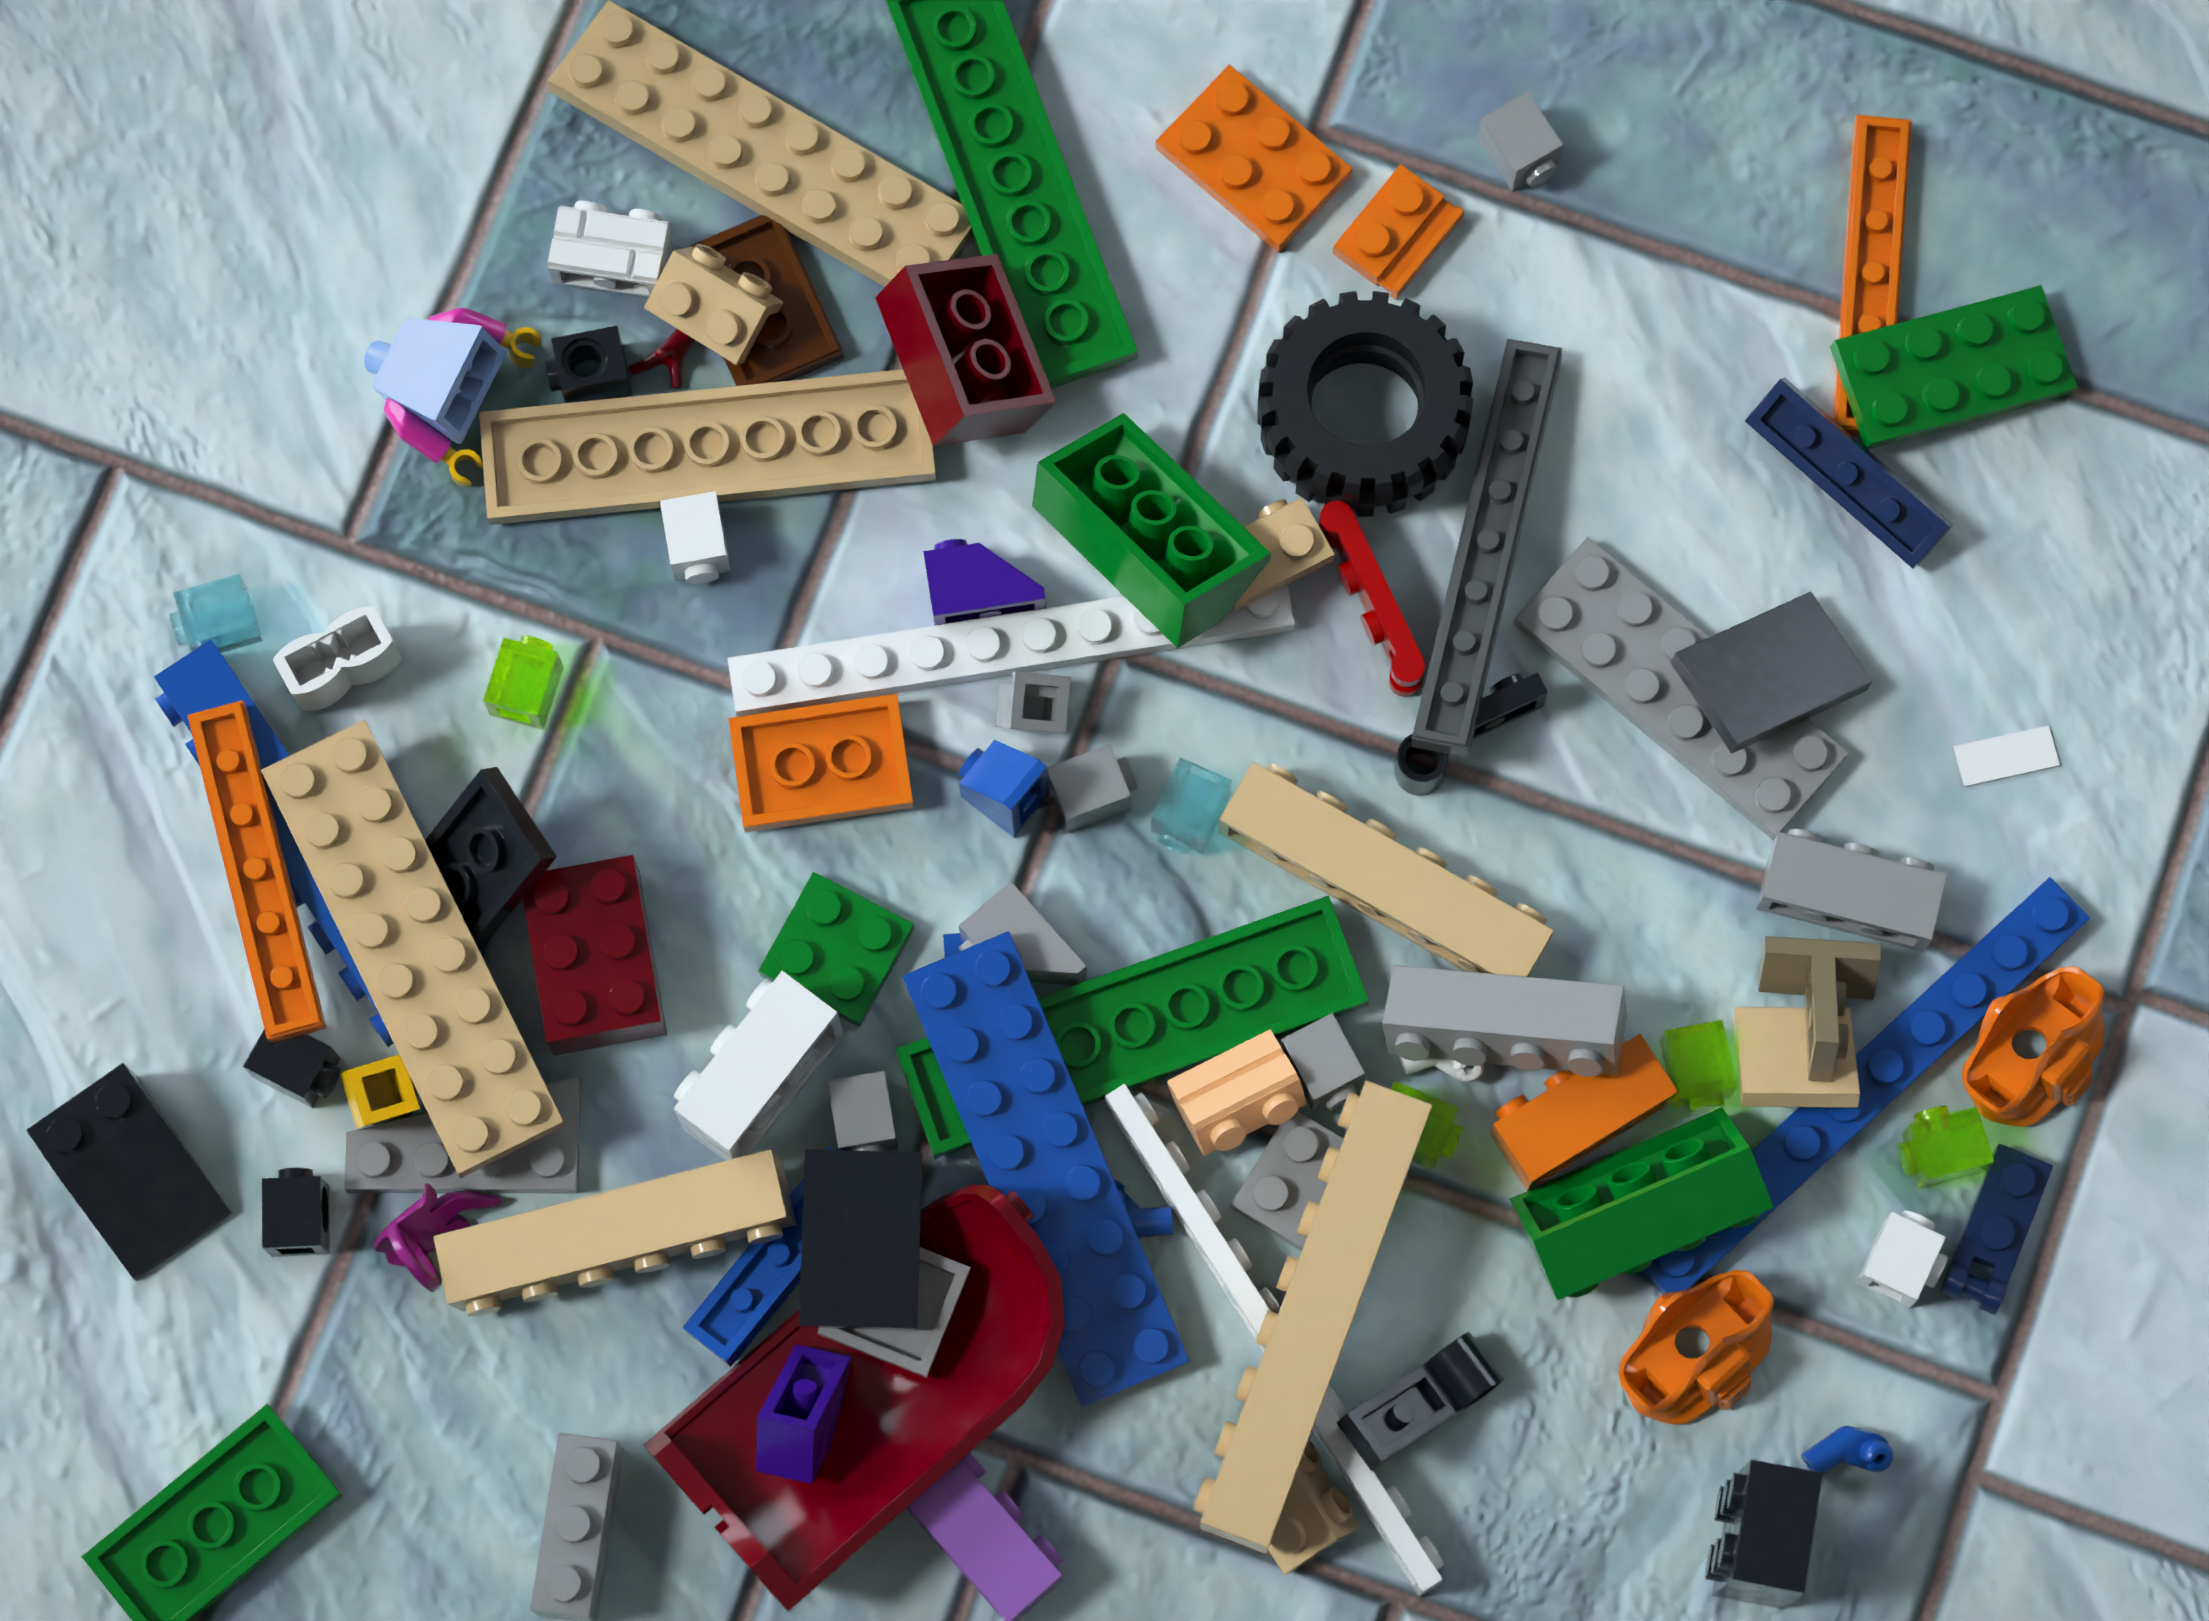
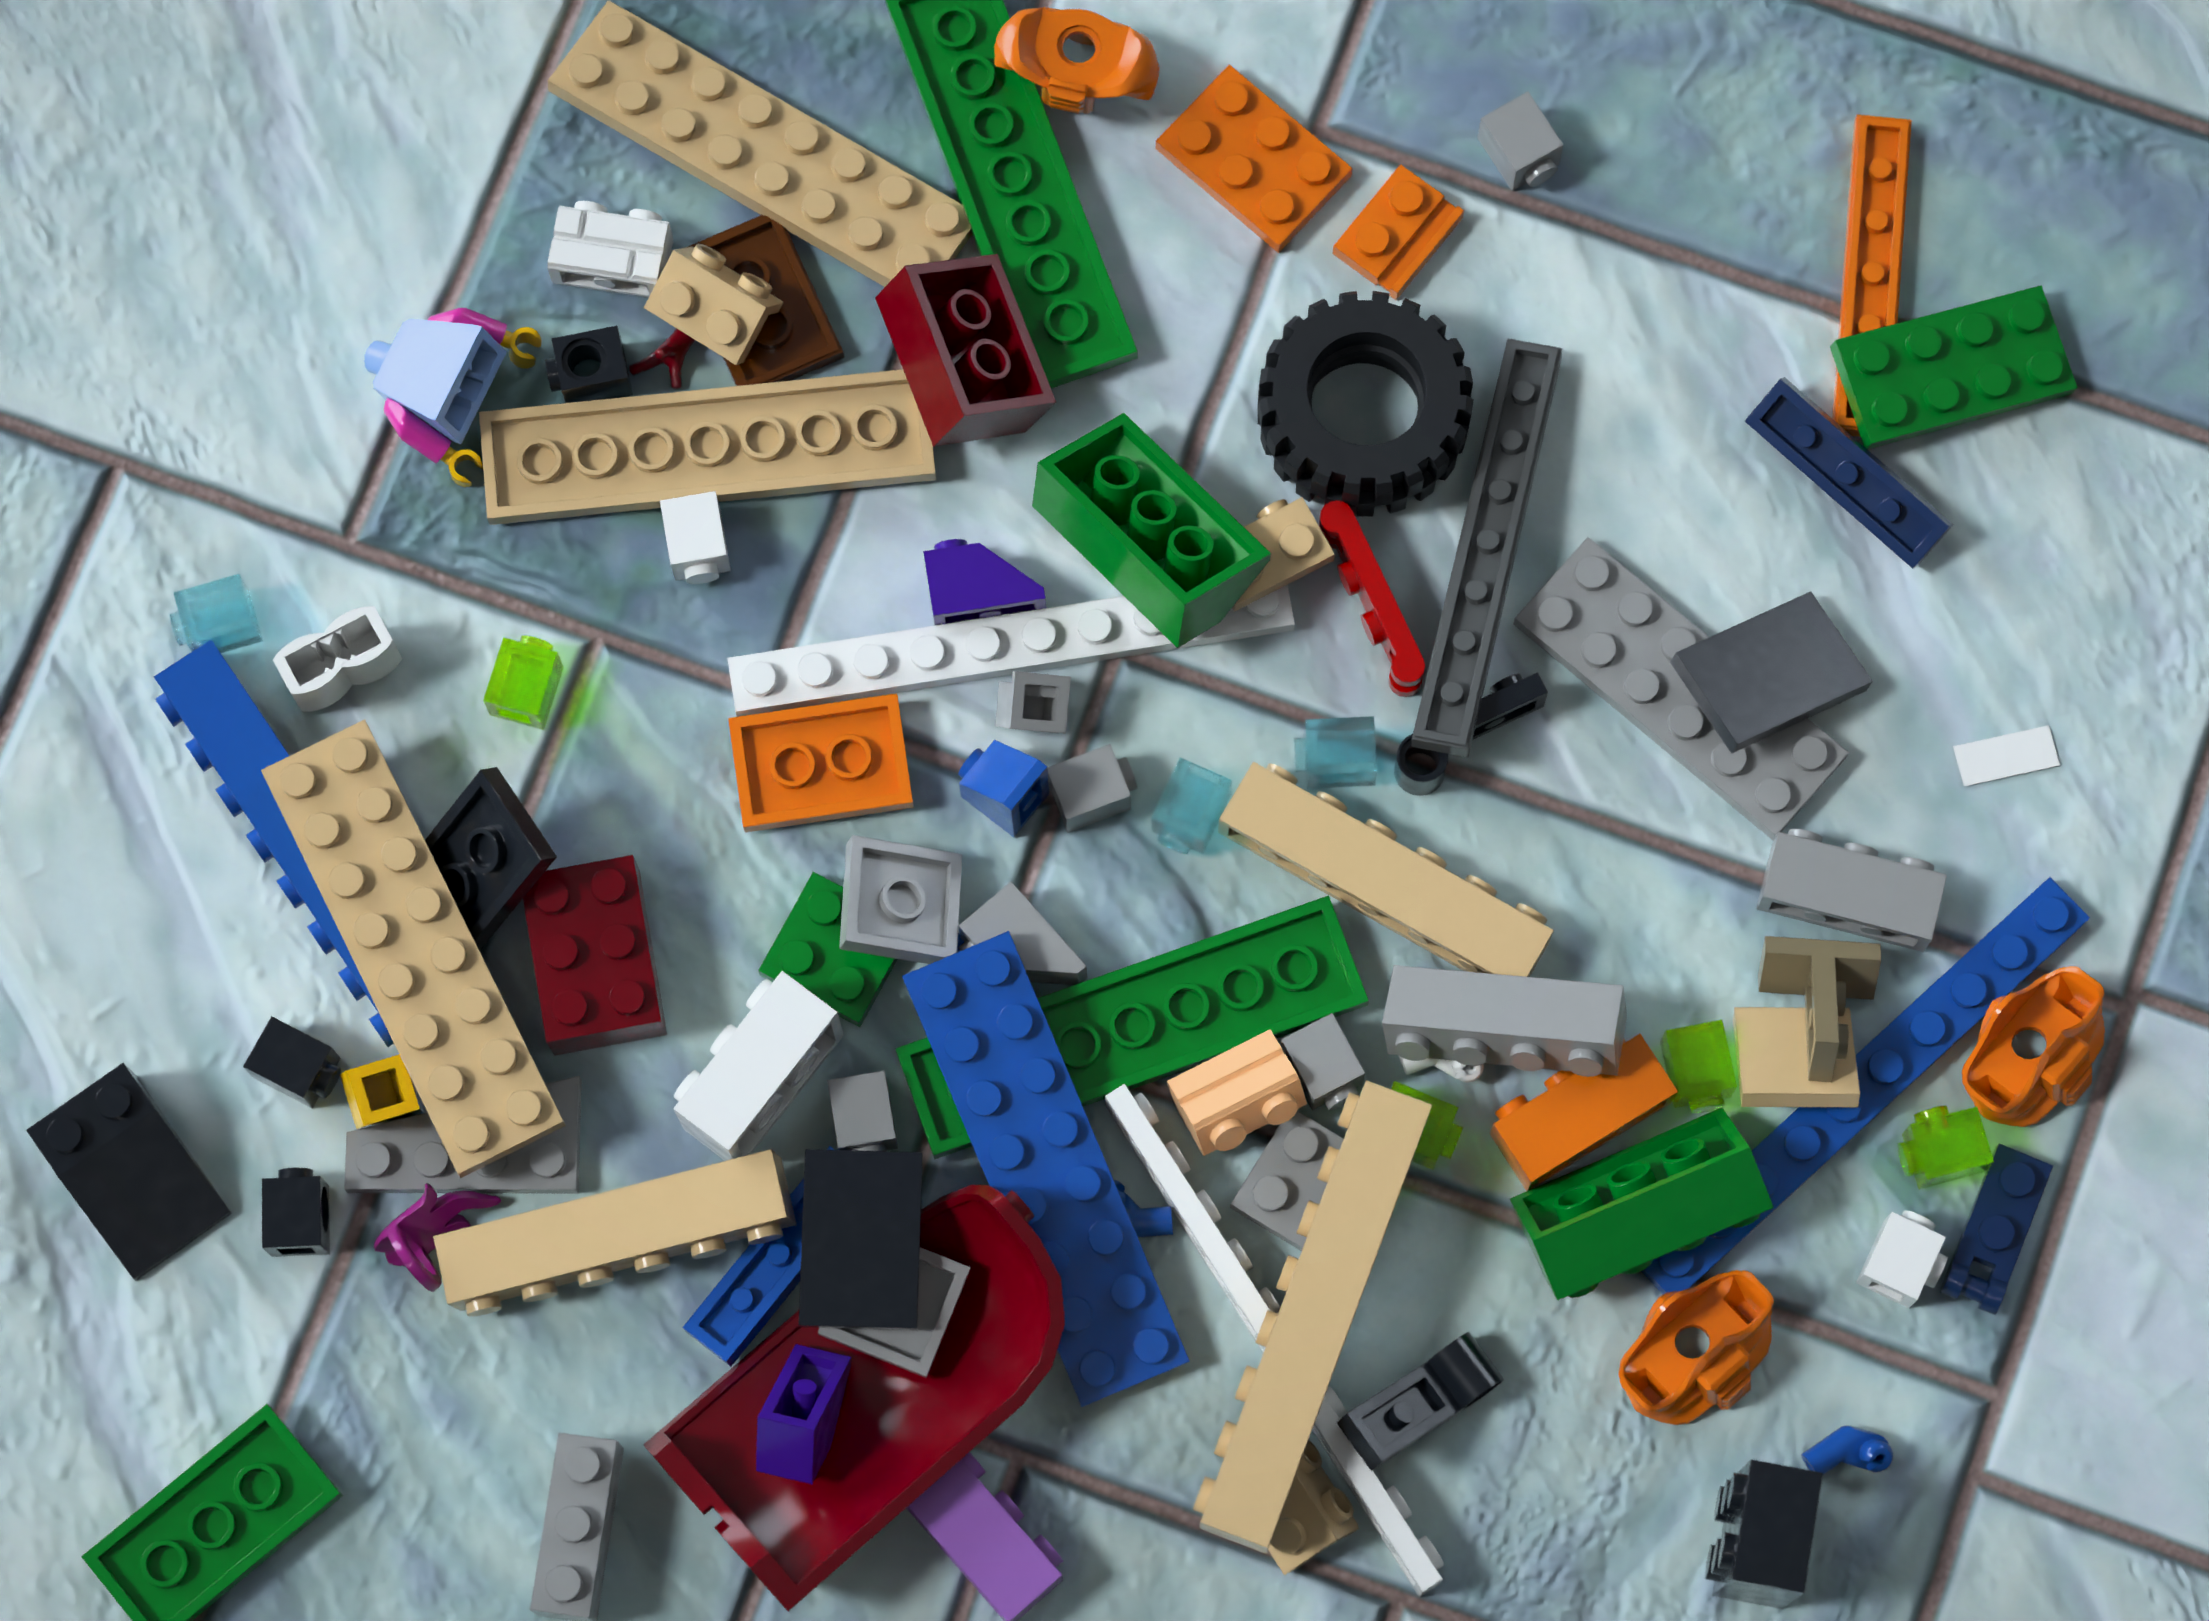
(256, 872): orange tile -> none
(900, 900): none -> light grey hinge
(1119, 67): none -> orange piece
(1337, 752): none -> clear light blue brick

